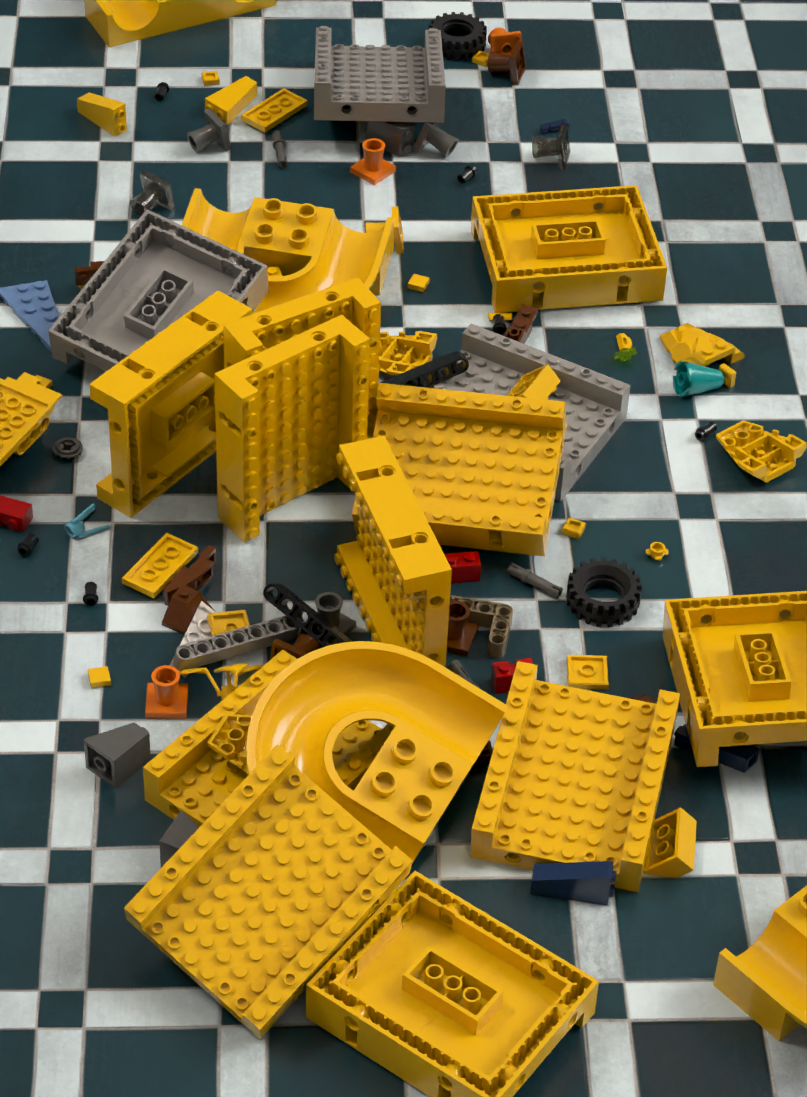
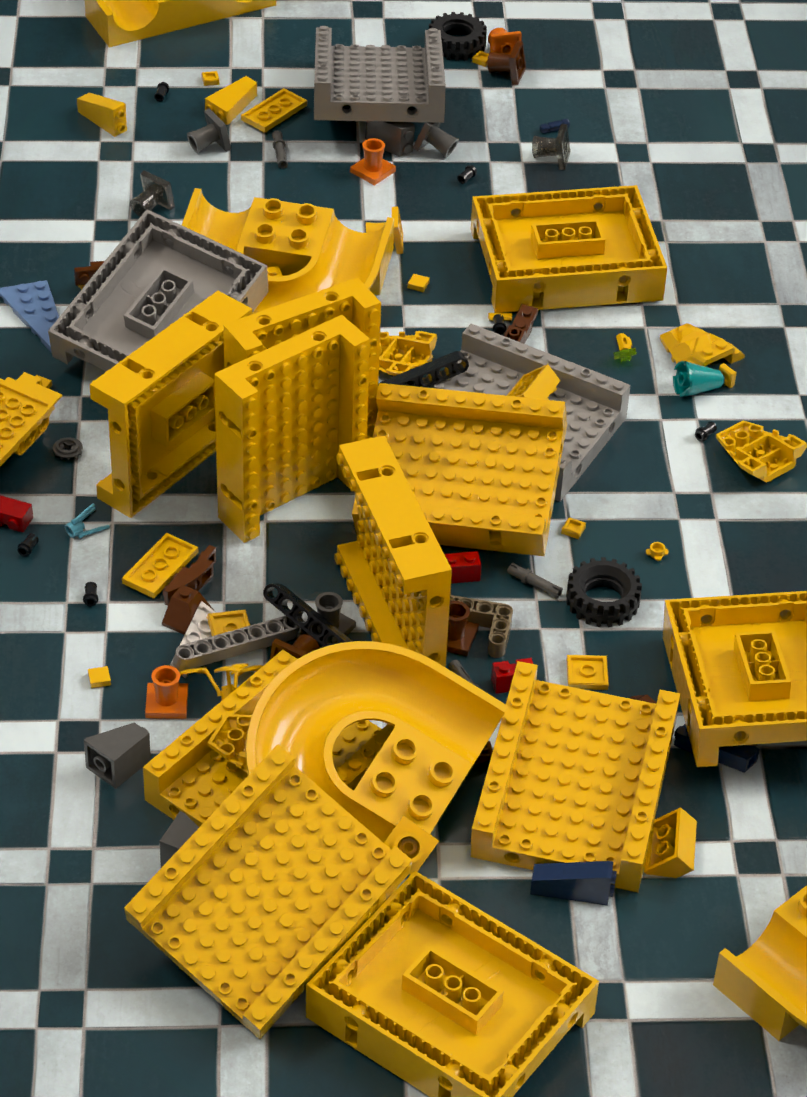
(409, 832): none -> yellow plant

